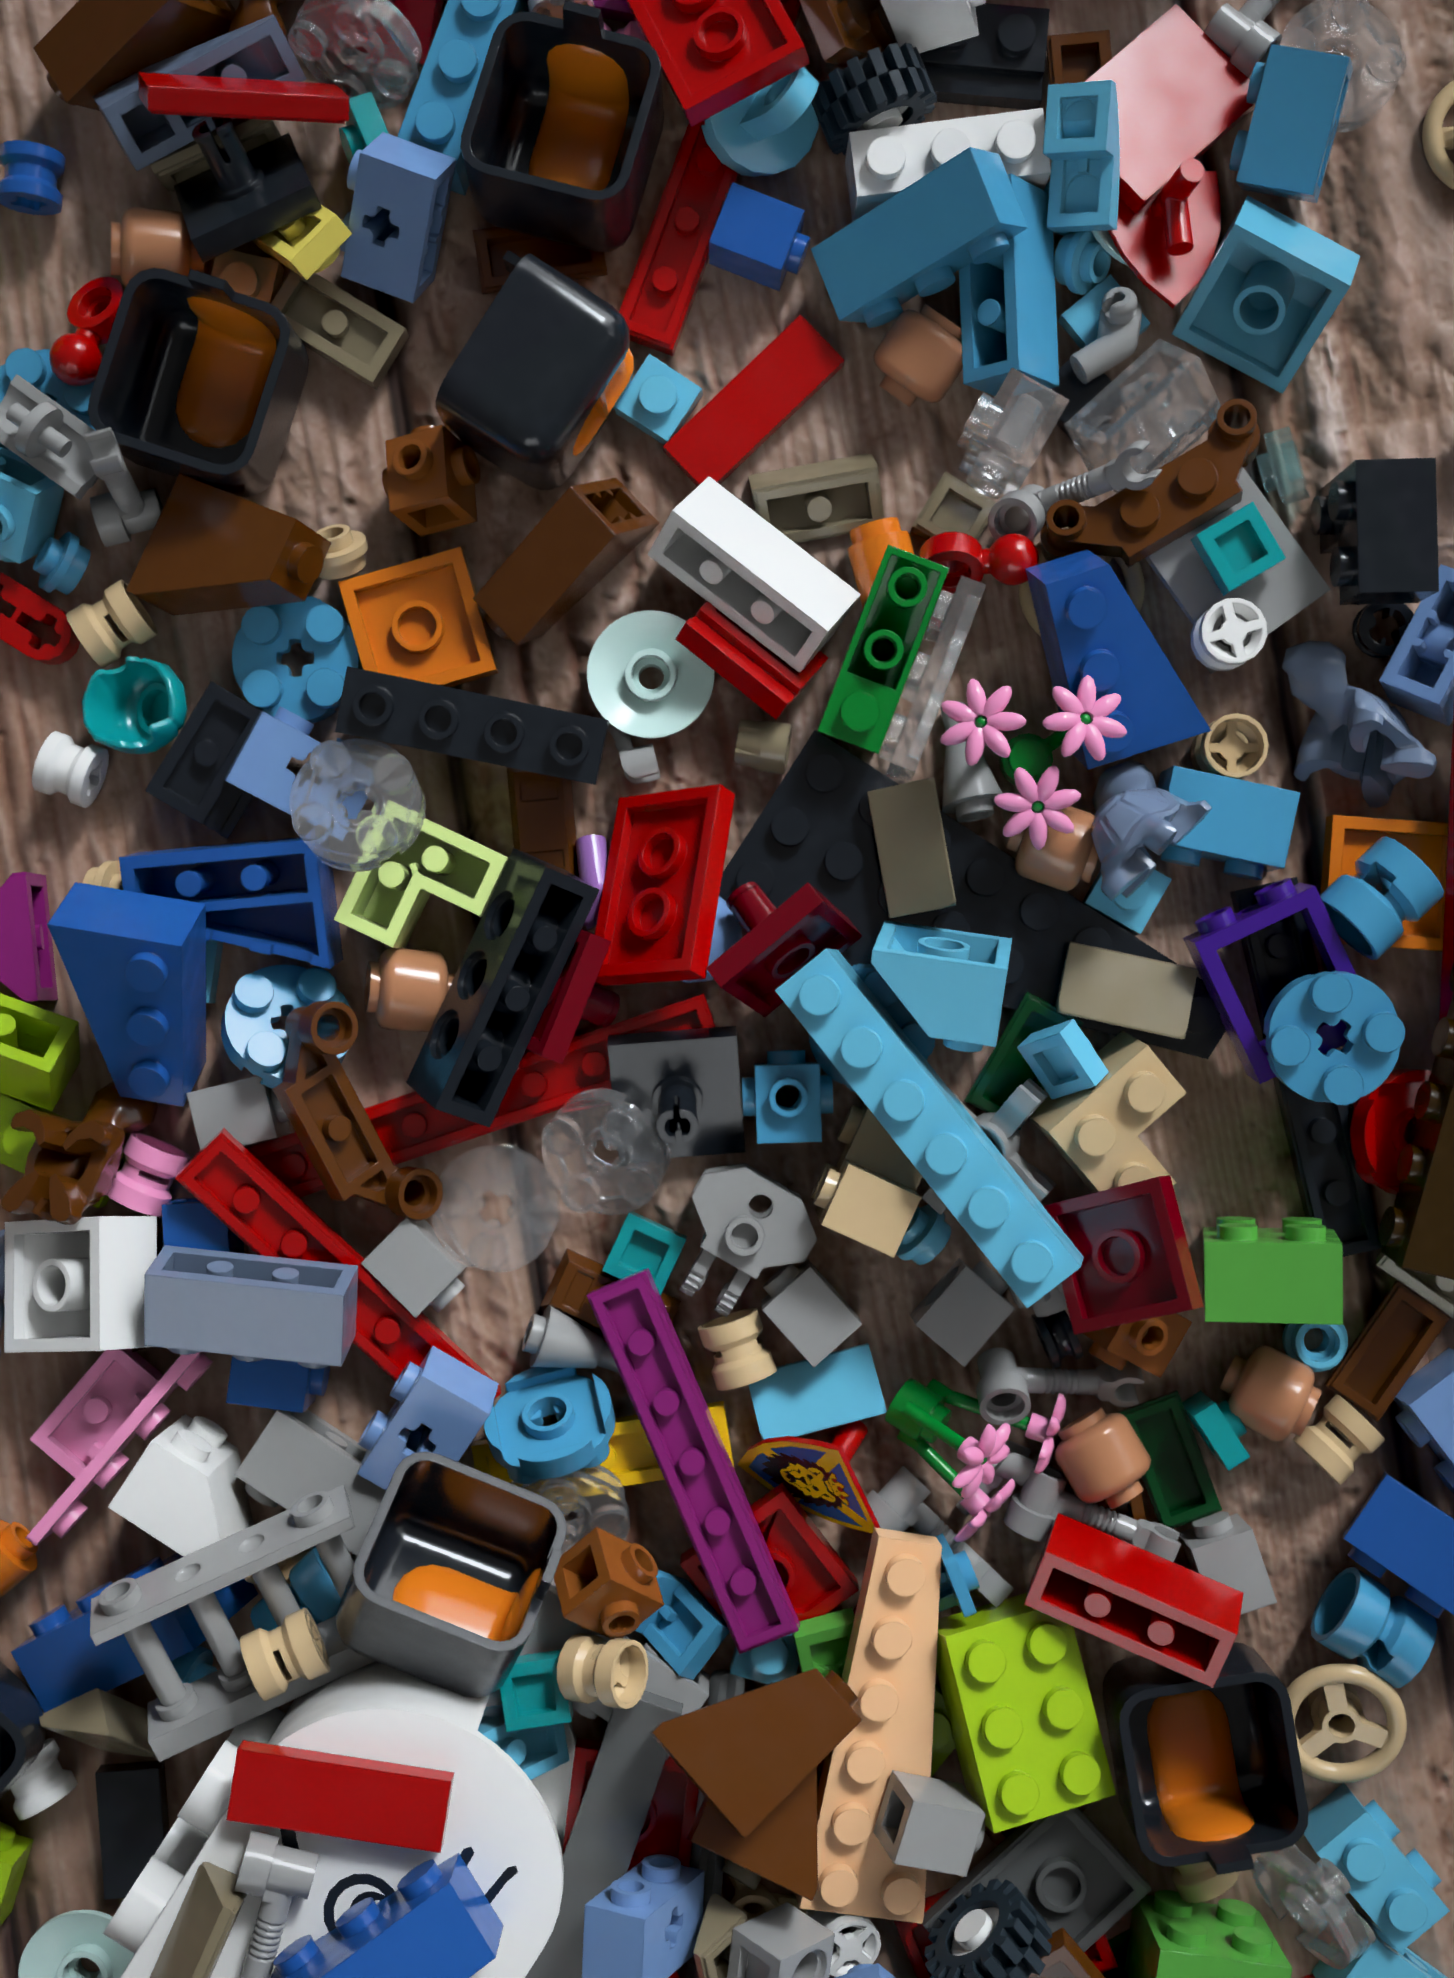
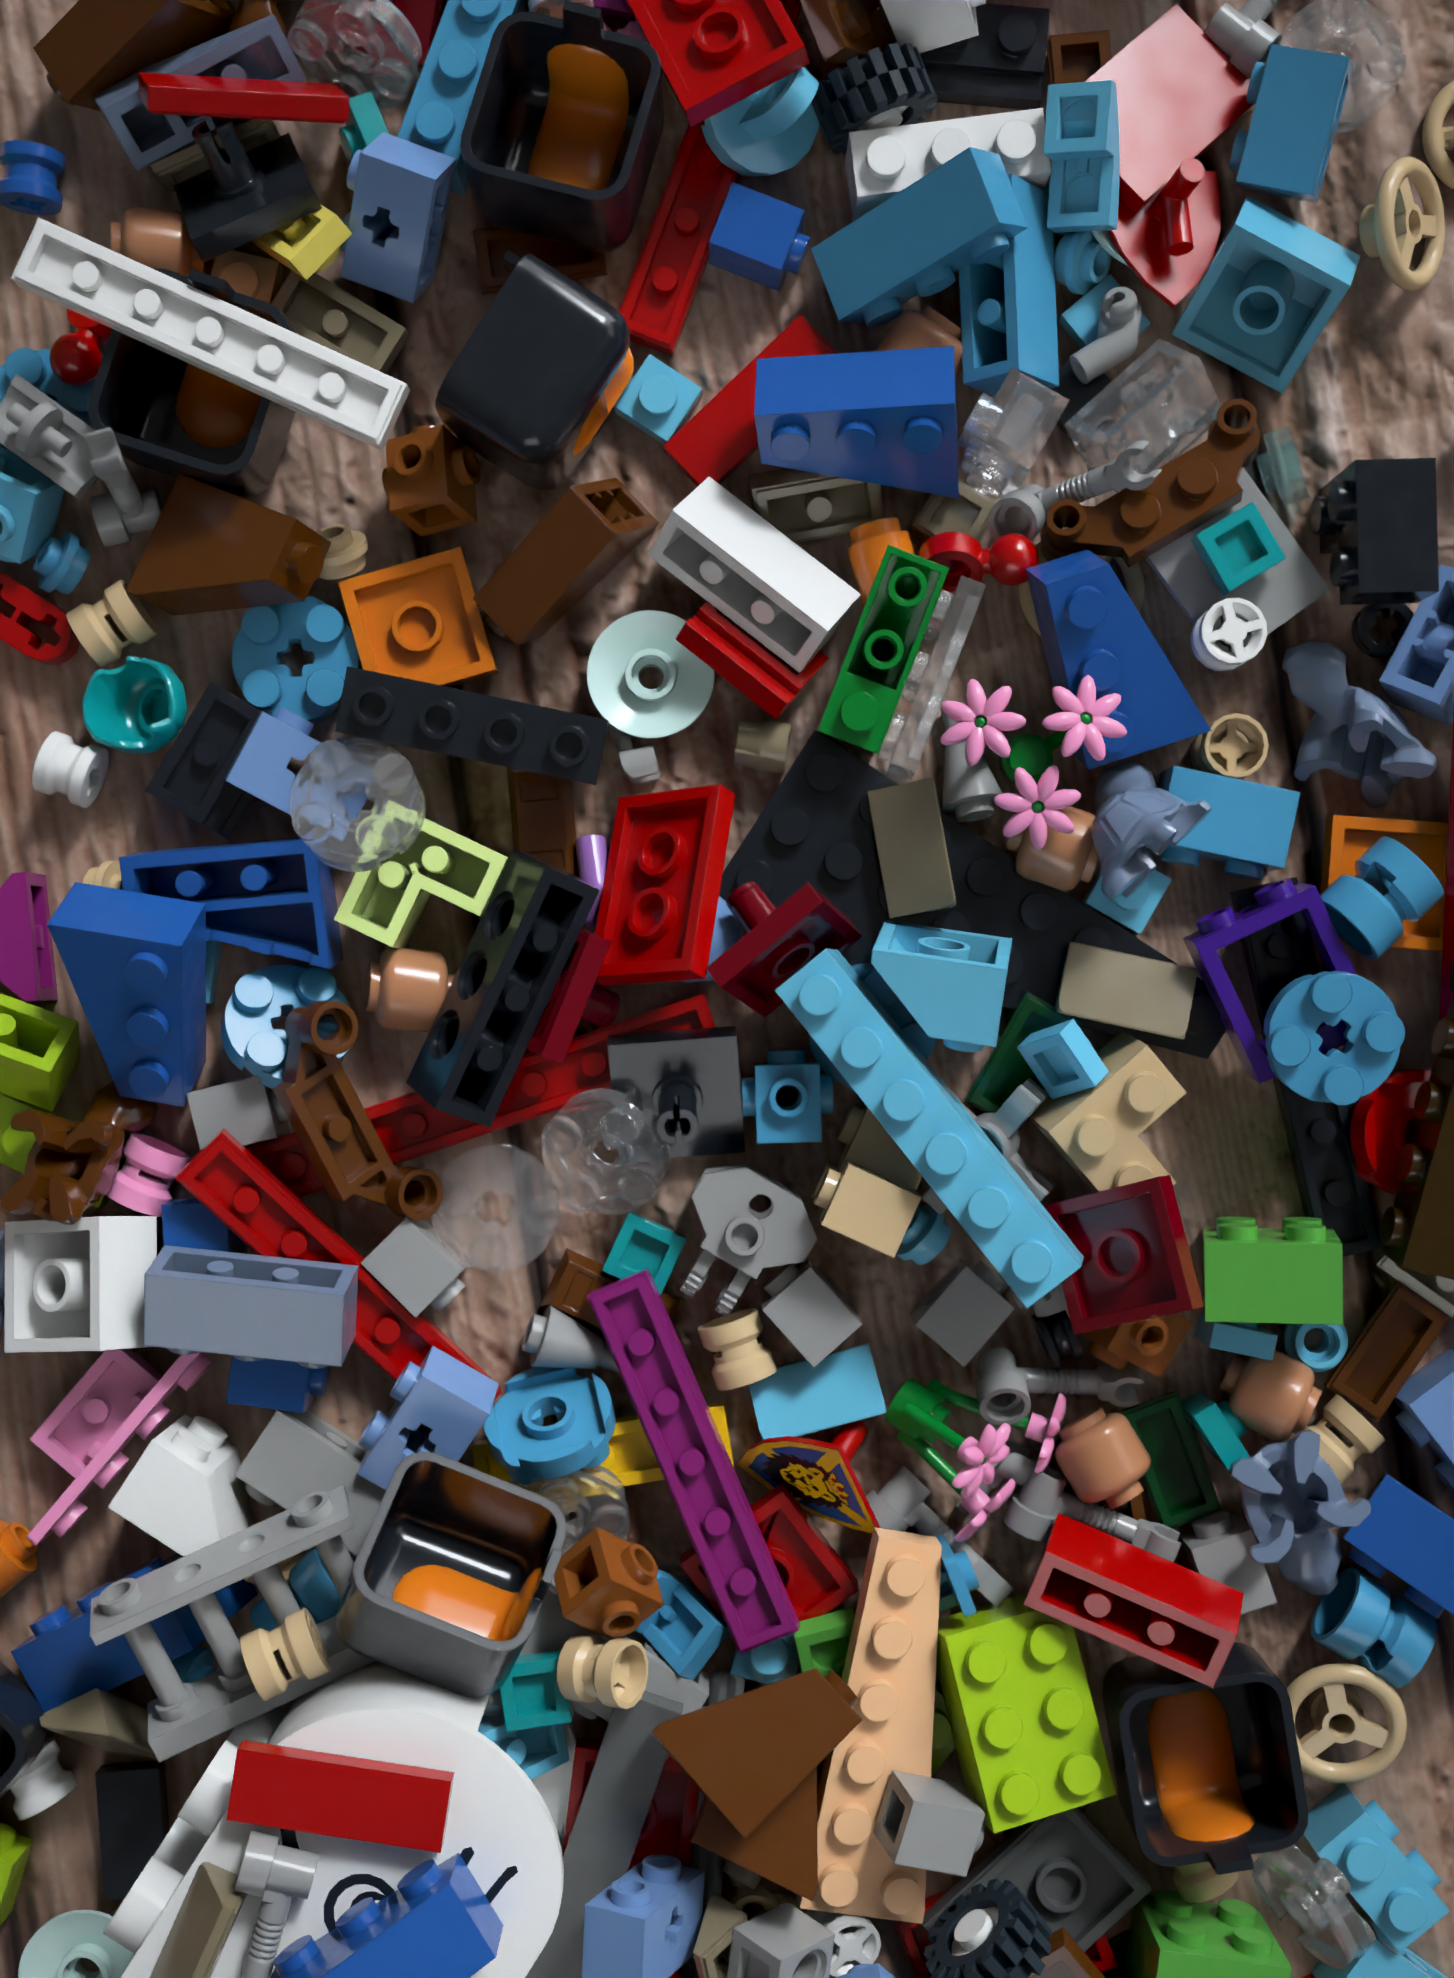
(210, 334): none -> white tile
(862, 417): none -> blue wedge
(1237, 1338): none -> medium azure plate
(1291, 1505): none -> sand blue animal
(1396, 224): none -> tan piece

